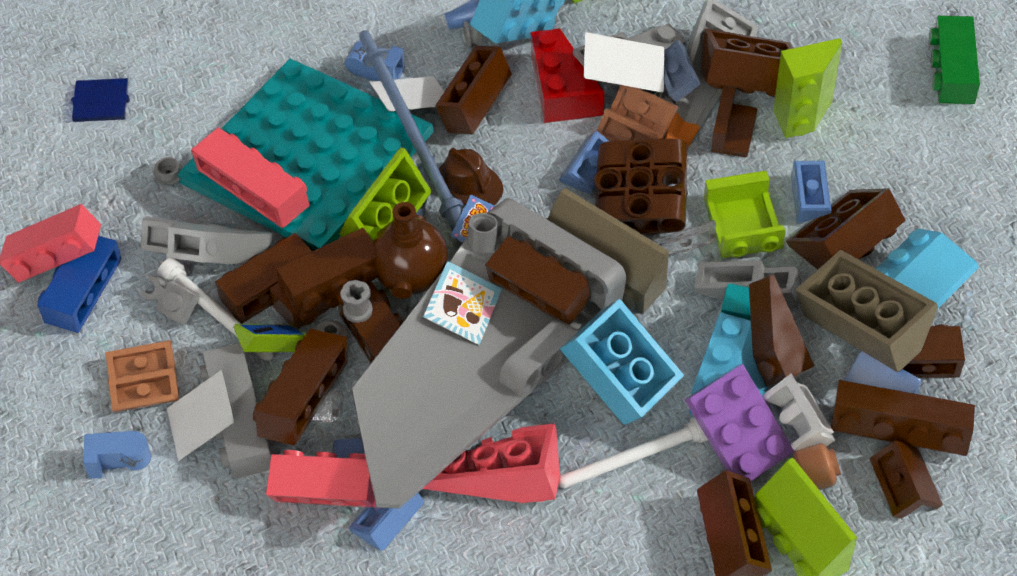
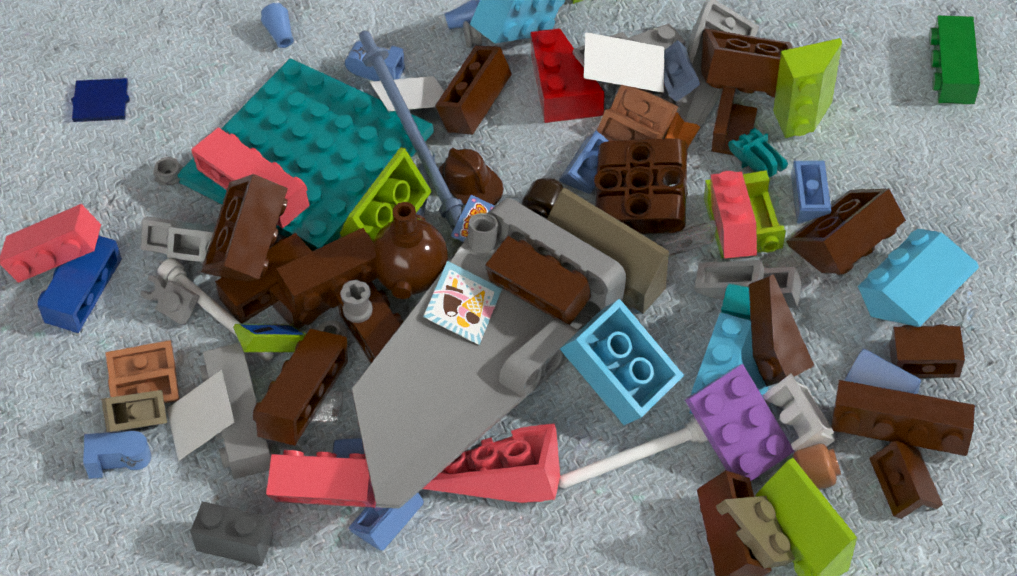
(134, 411): none -> dark tan slope
(231, 533): none -> dark grey brick
(245, 229): none -> reddish brown slope
(277, 23): none -> medium blue cone
(542, 196): none -> dark brown head
(733, 214): none -> coral brick
(757, 153): none -> teal arm
(759, 529): none -> dark tan wing
(867, 309): dark tan slope -> none

